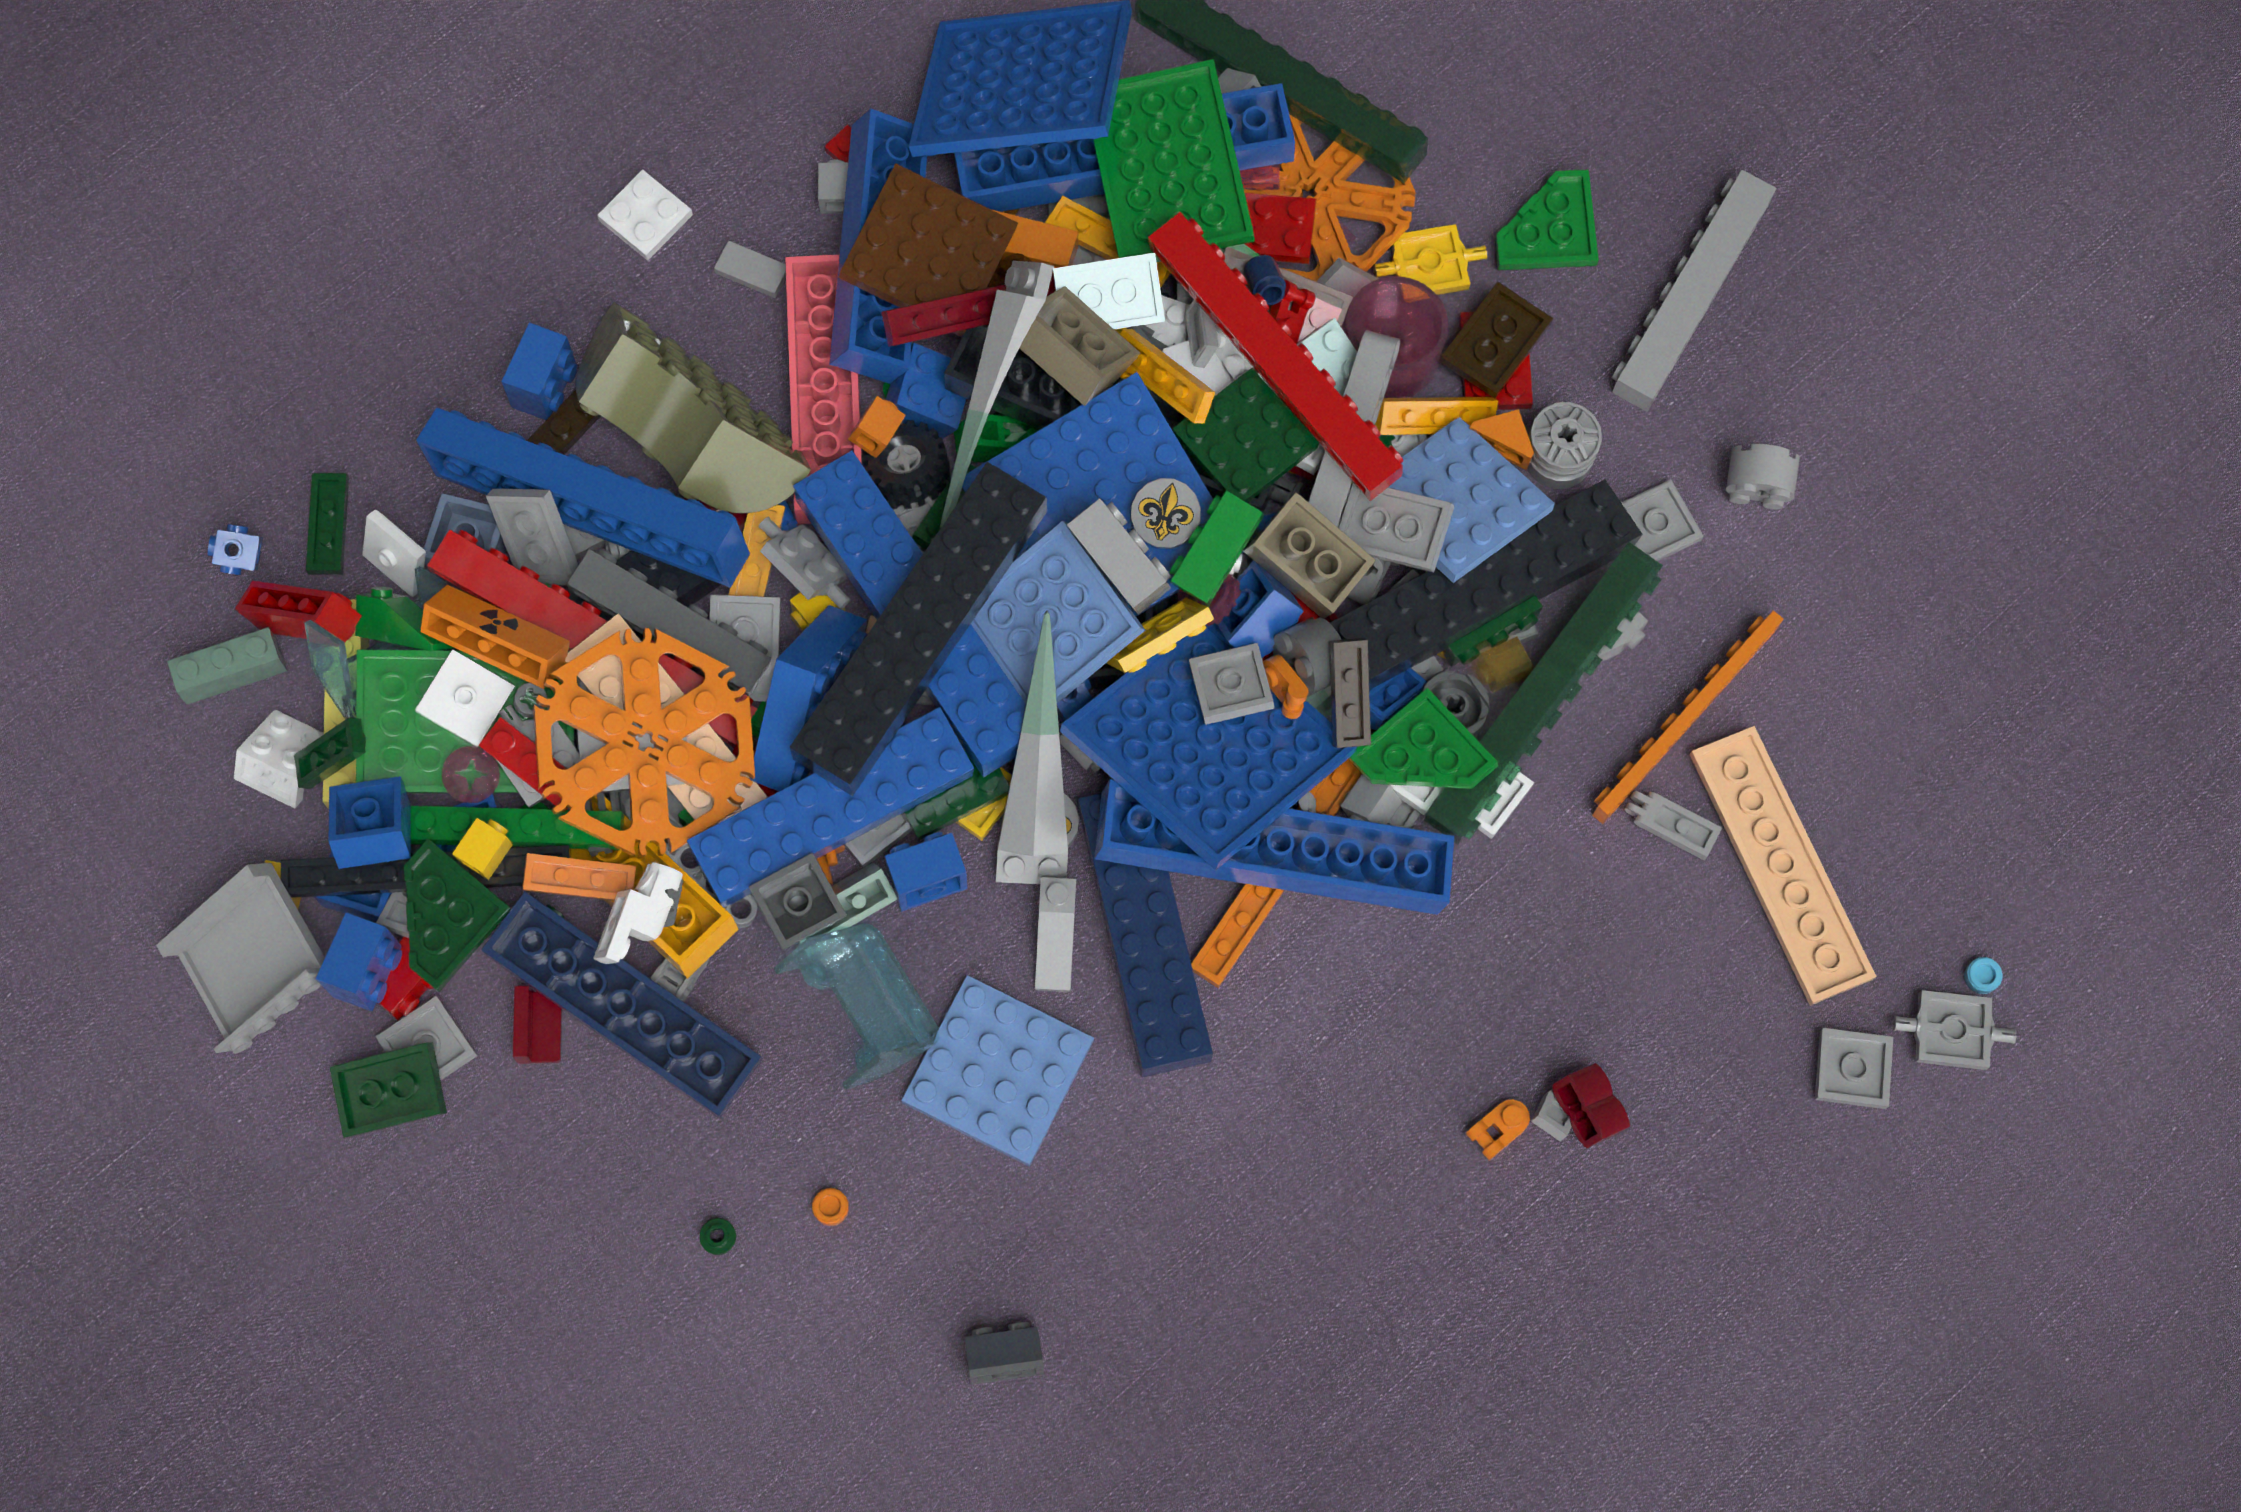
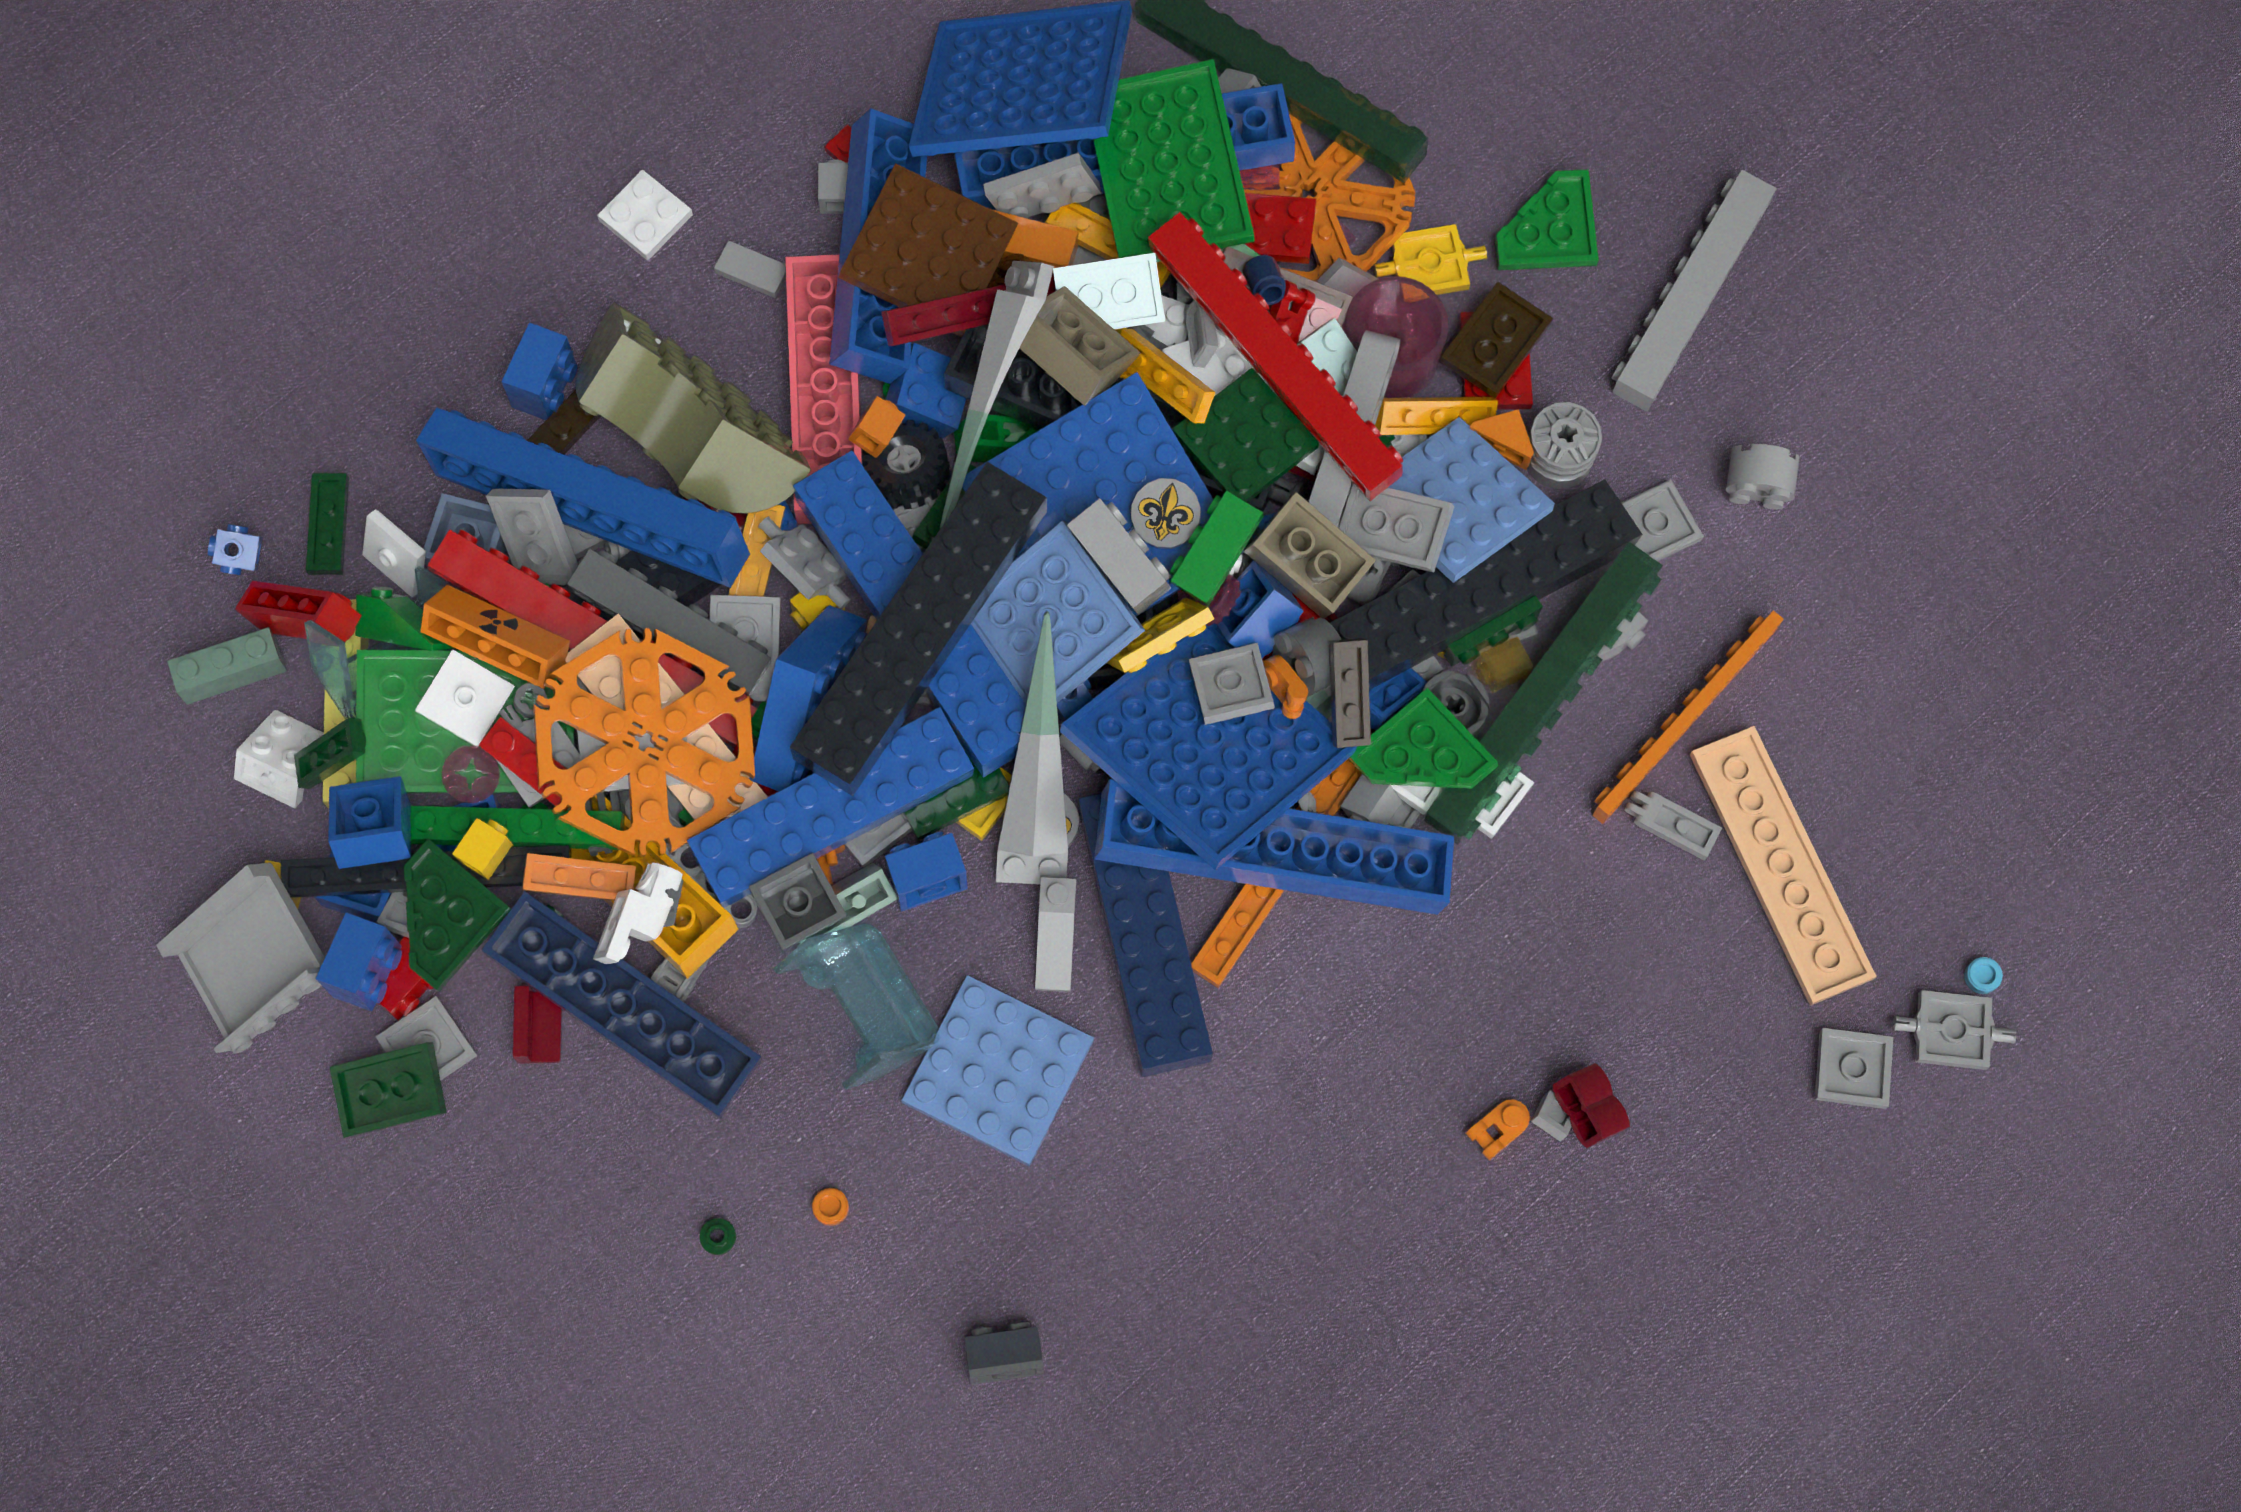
(1044, 187): none -> light grey plate

